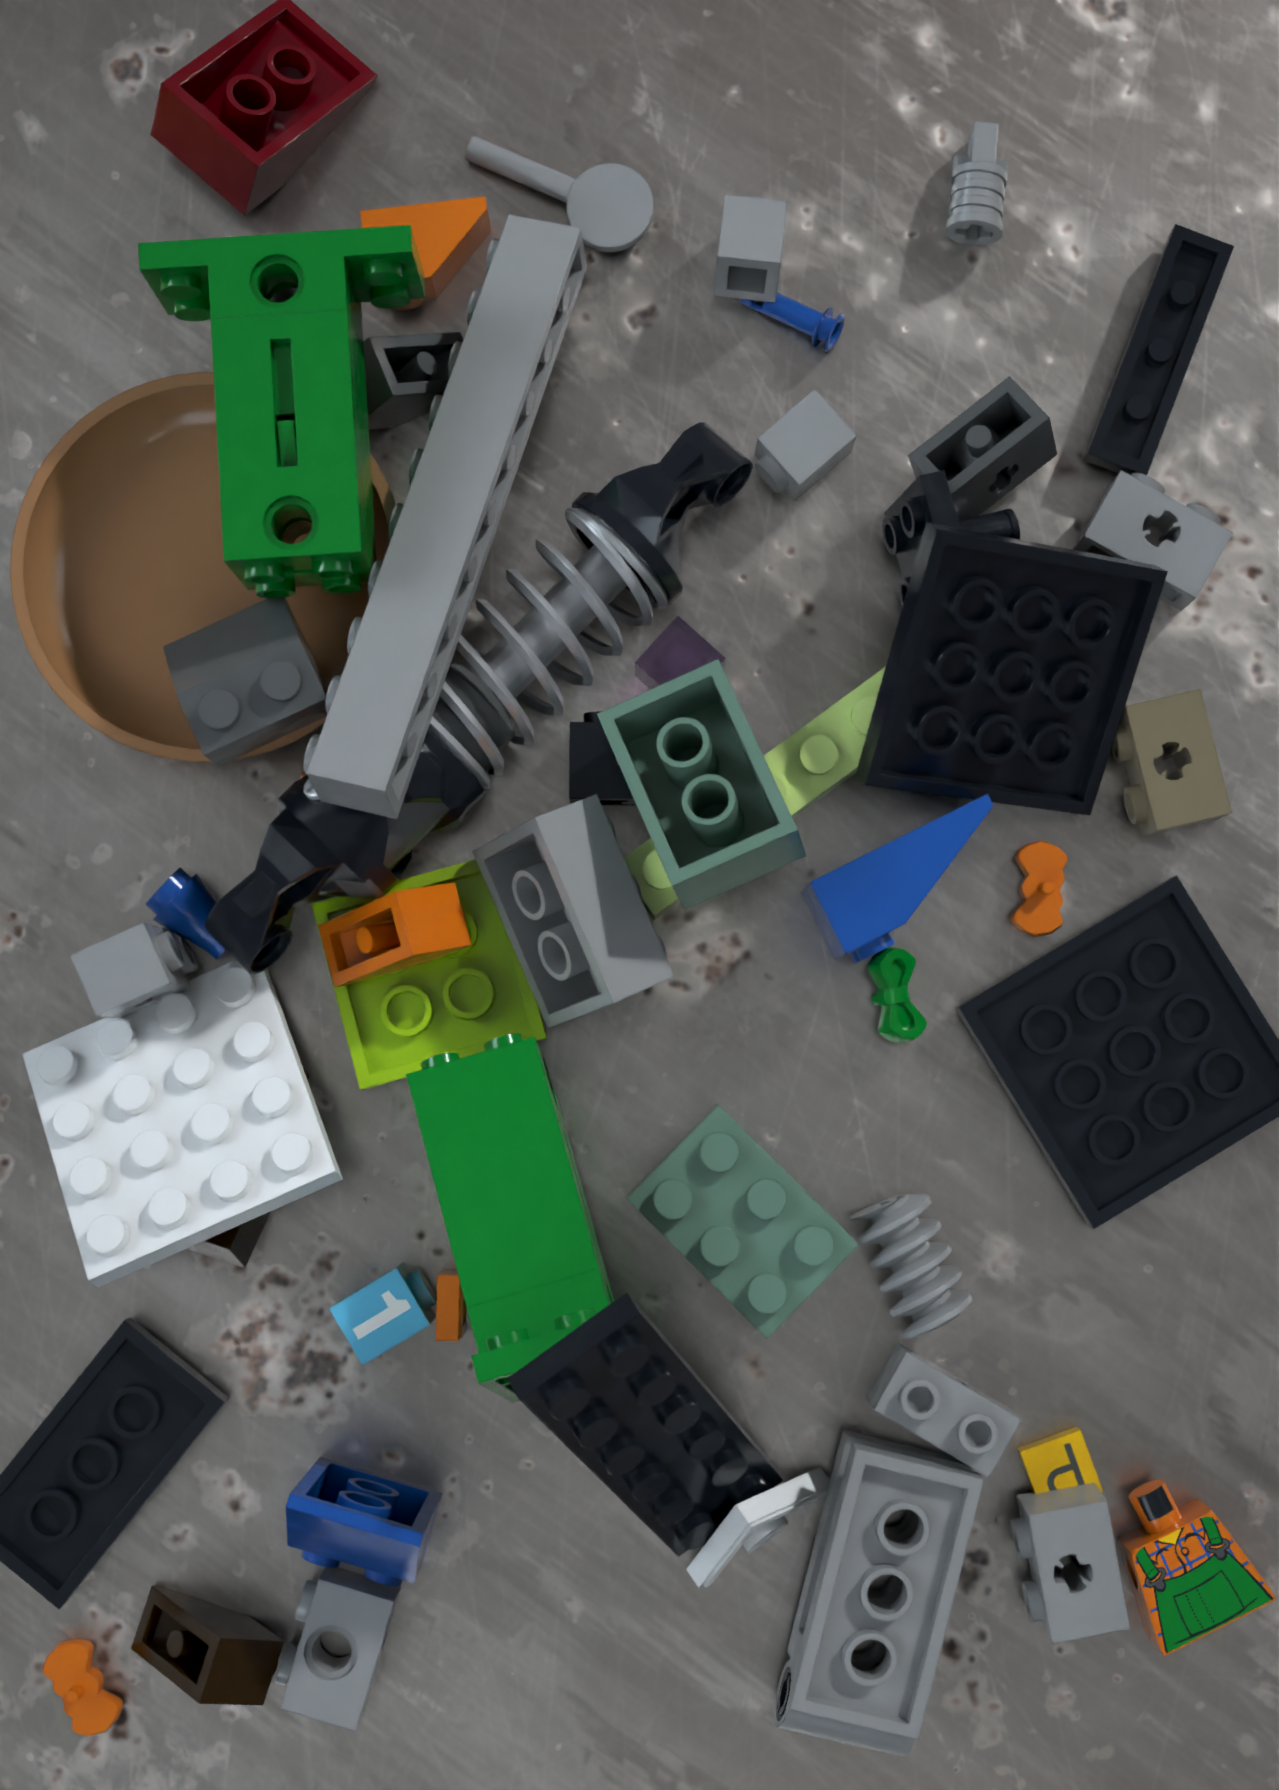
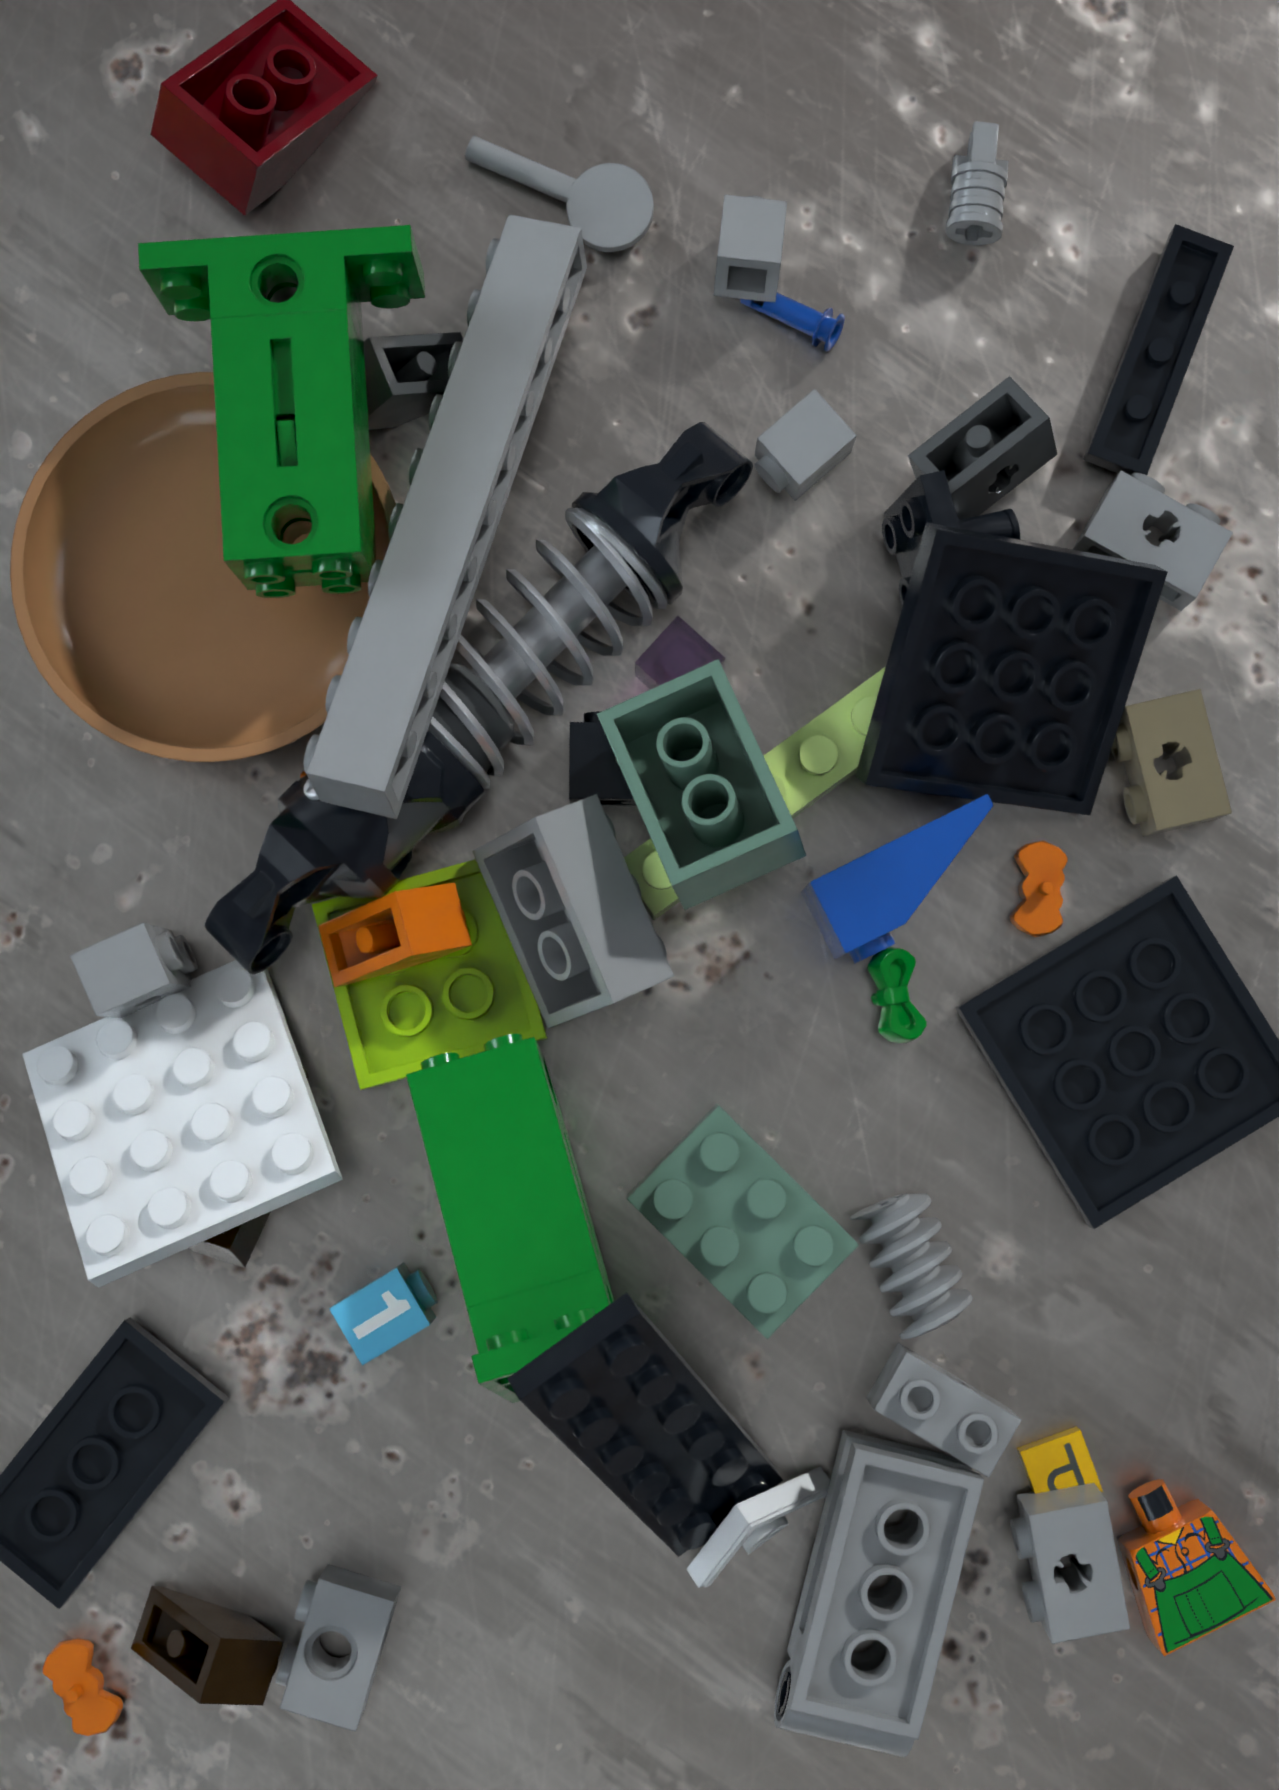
(183, 908): blue cone -> none
(246, 680): dark grey slope -> none
(361, 1521): blue slope -> none
(444, 236): orange slope -> none
(450, 1307): orange tile -> none

